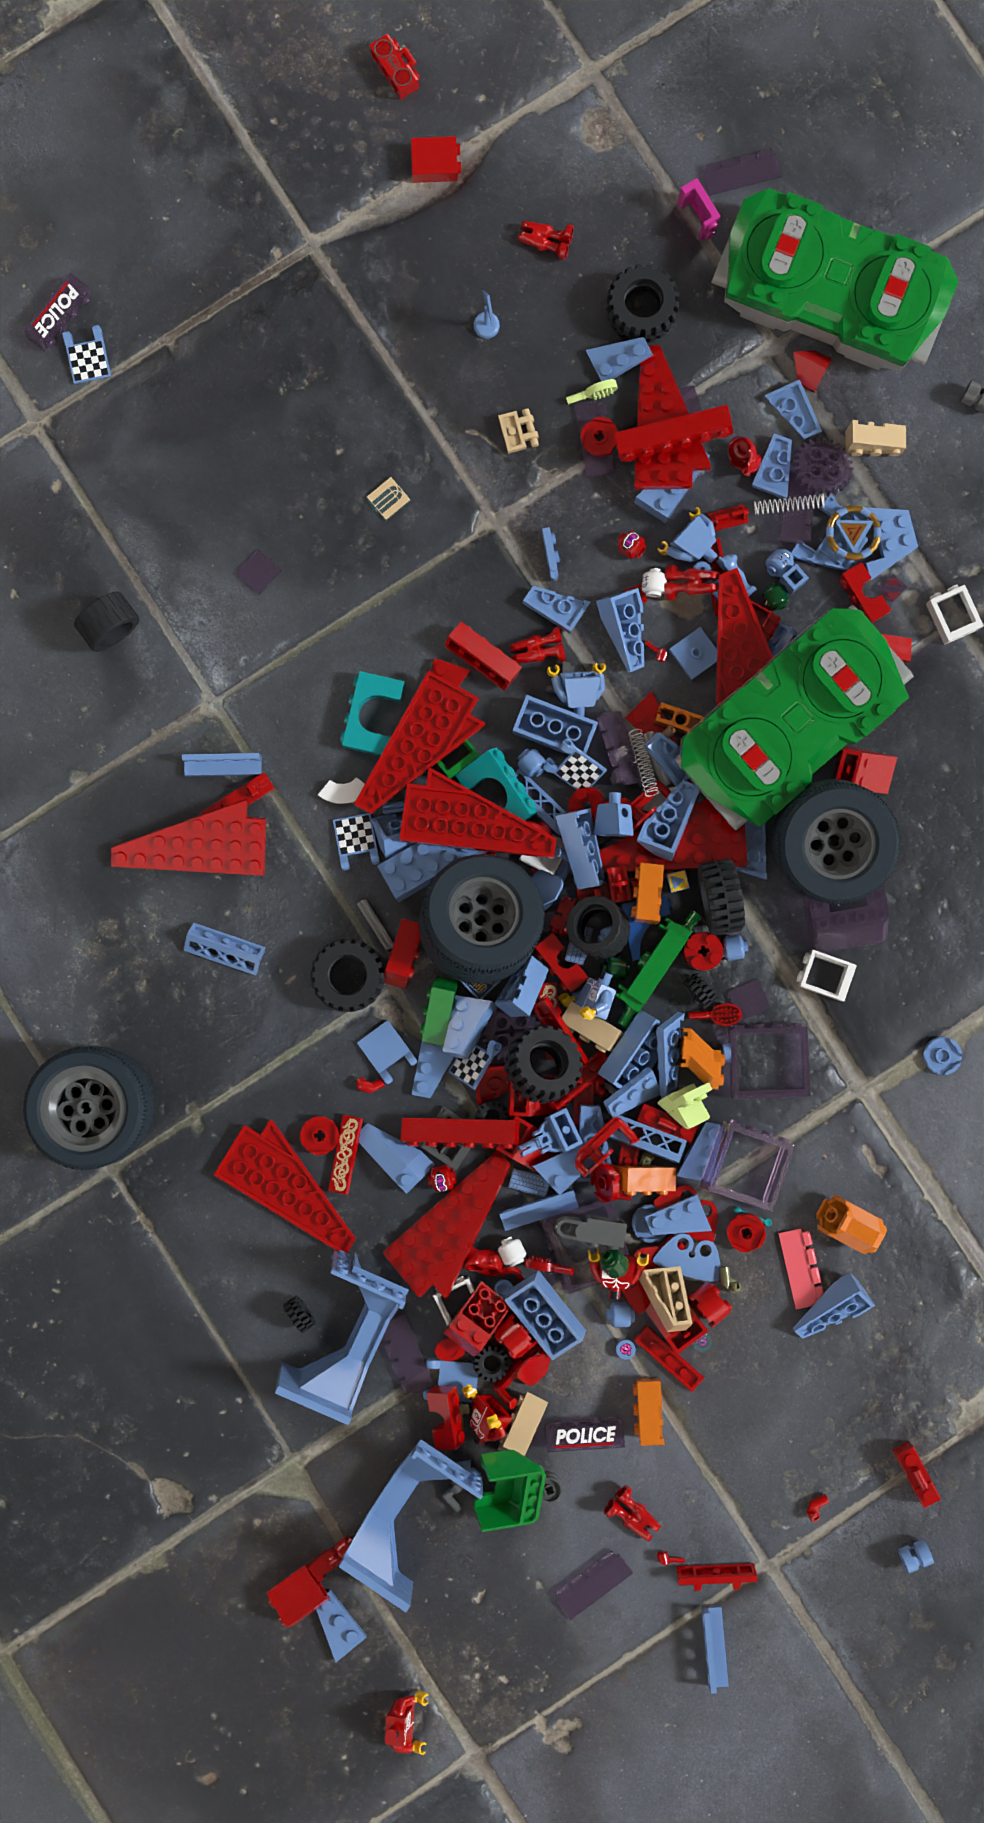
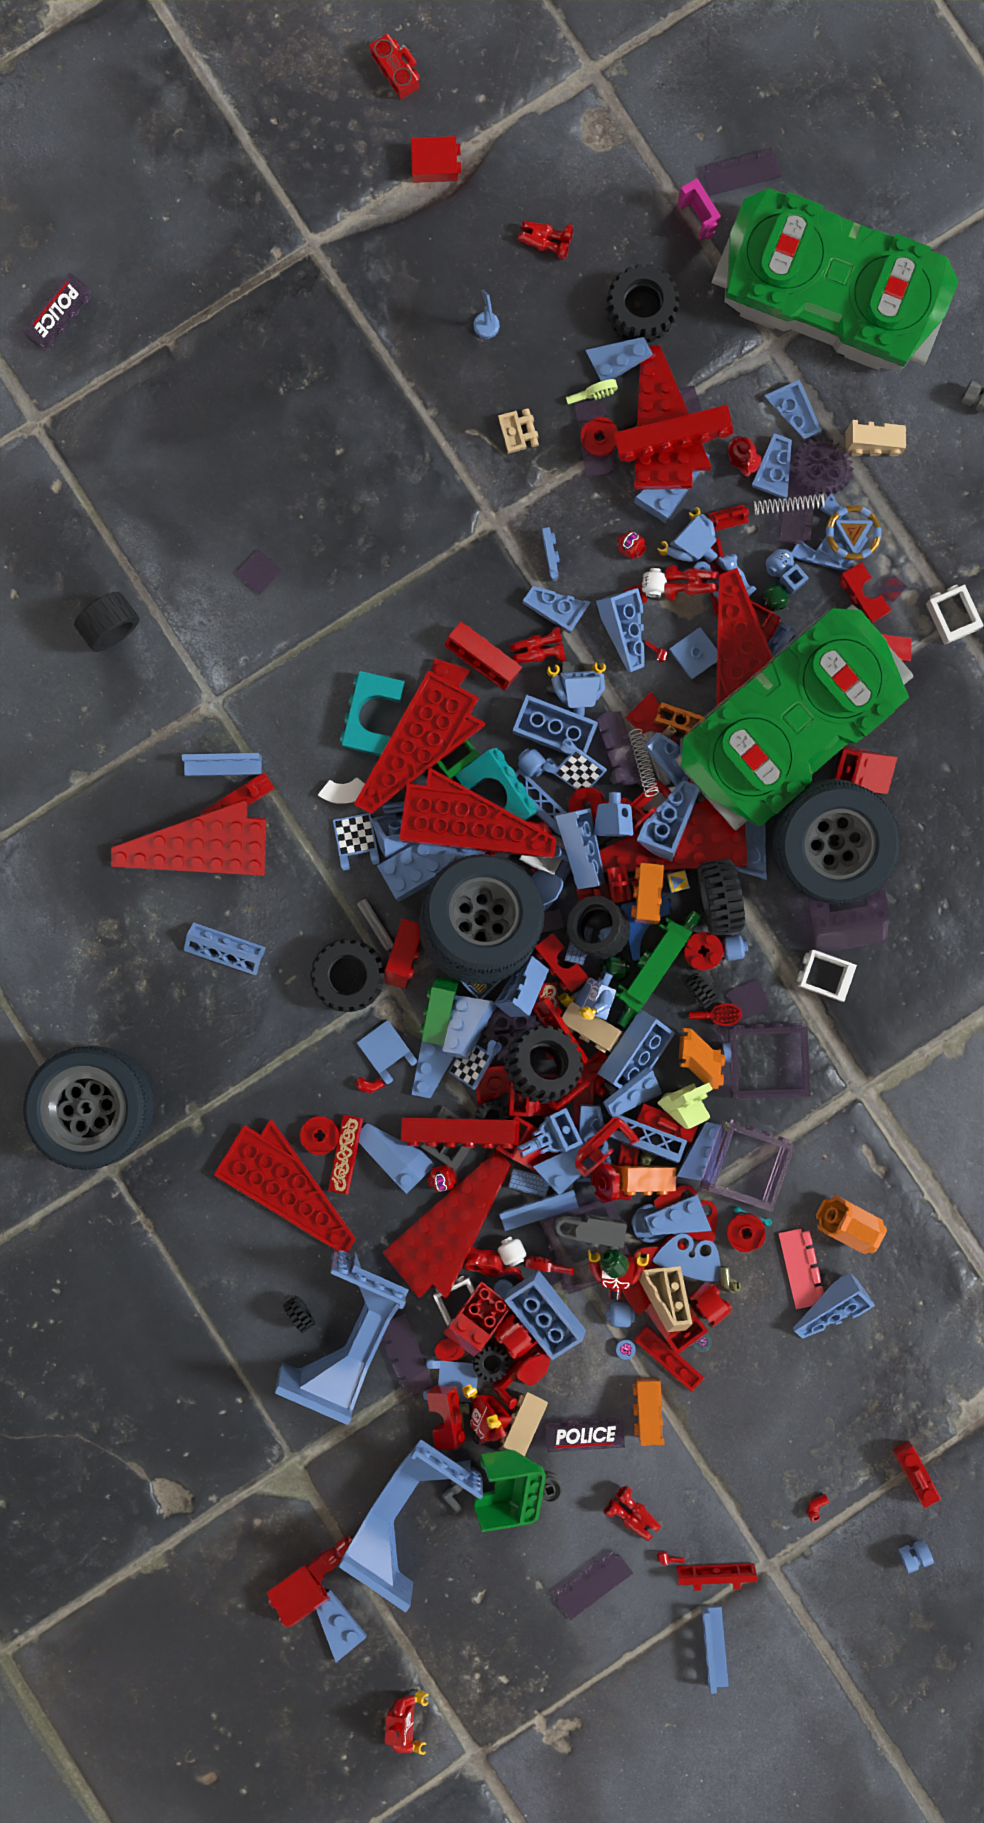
(87, 359): flag -> none
(388, 498): piece -> none
(559, 923): red hinge -> none
(668, 1053): medium blue wing -> none
(810, 367): red slope -> none
(896, 538): medium blue wing -> none
(942, 1055): medium blue tile -> none

